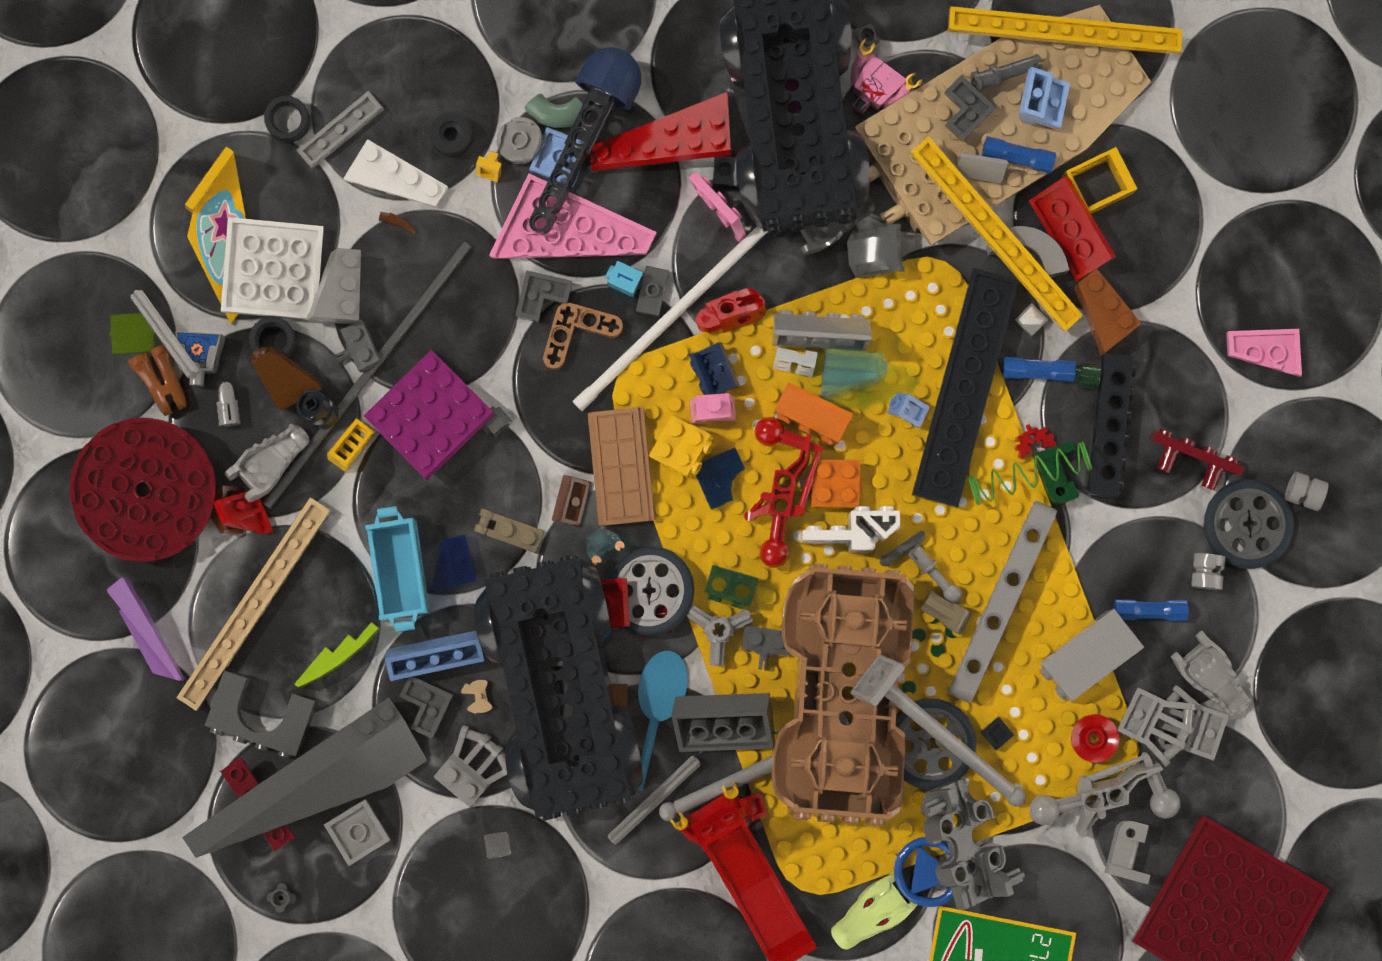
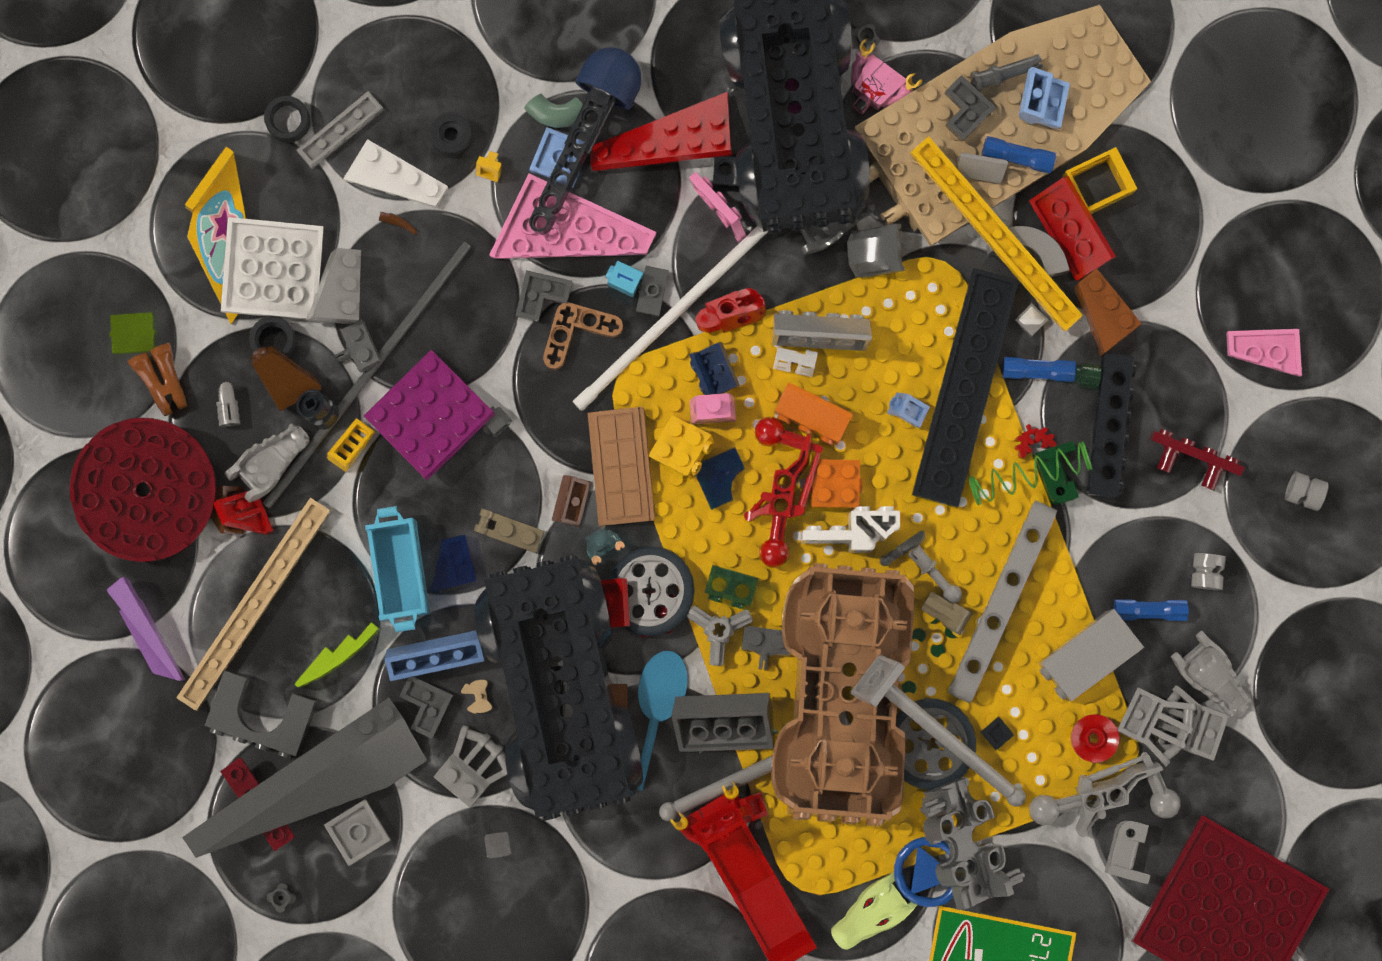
(165, 334): light grey axle -> none
(204, 350): torso -> none
(520, 140): light grey tile -> none
(654, 800): light grey axle -> none
(850, 372): clear light blue slope -> none
(1065, 30): yellow plate -> none
(1275, 506): wedge -> none

